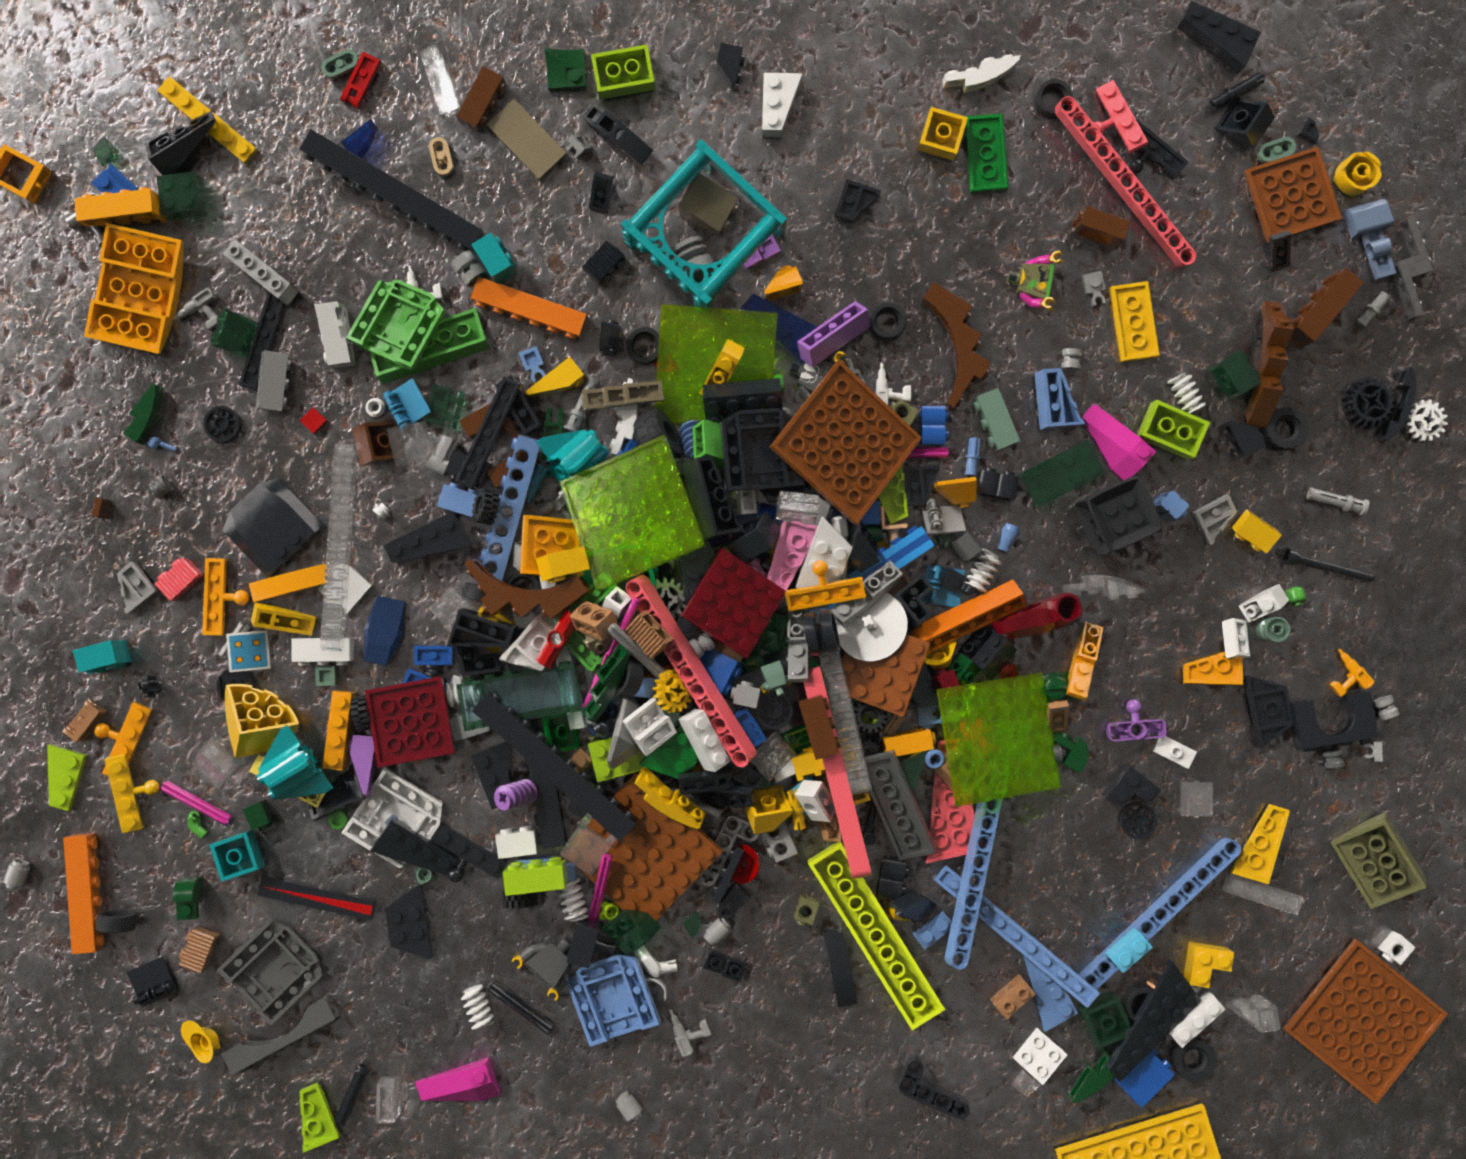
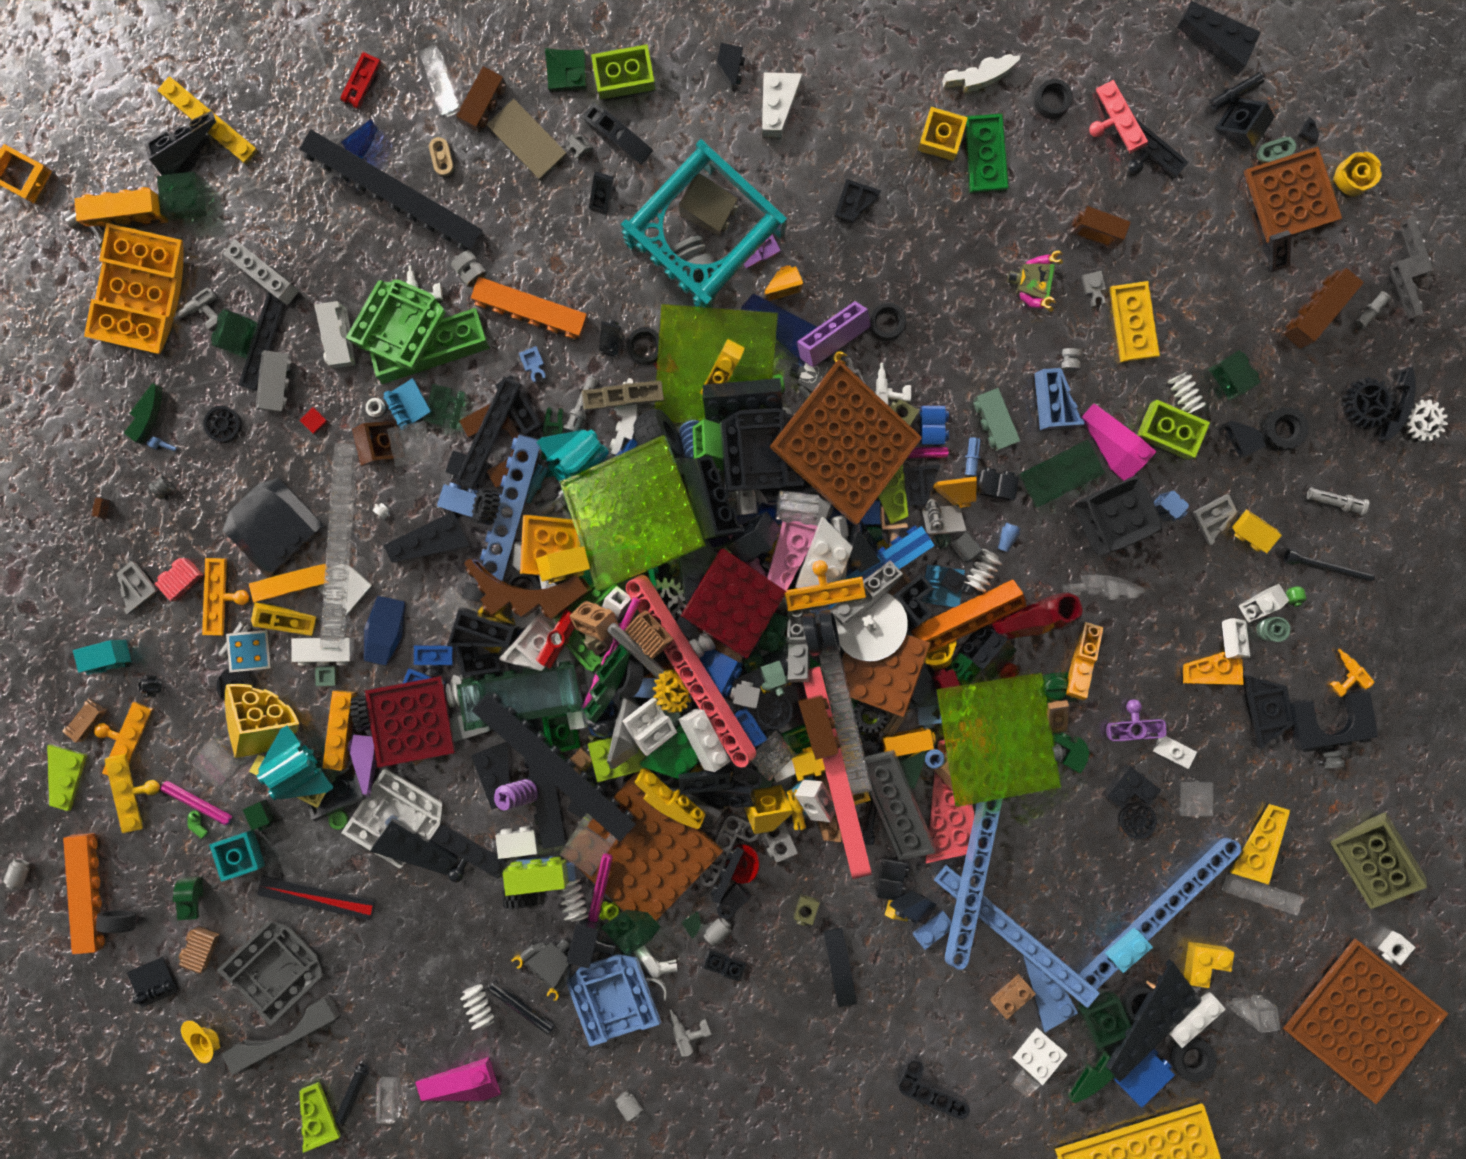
(104, 151): clear green slope -> none
(112, 181): blue plate -> none
(339, 62): sand green plate -> none
(409, 924): black wing -> none
(421, 878): sand green plate -> none
(439, 460): light grey piece -> none
(492, 256): teal brick -> none
(559, 379): yellow slope -> none
(604, 262): black brick -> none
(876, 936): neon yellow brick -> none
(952, 313): reddish brown arch -> none
(1115, 180): coral beam -> none
(1273, 360): reddish brown arch -> none
(1368, 222): sand blue plate -> none
(1378, 750): light grey tile -> none
(1386, 707): light grey wheel -> none

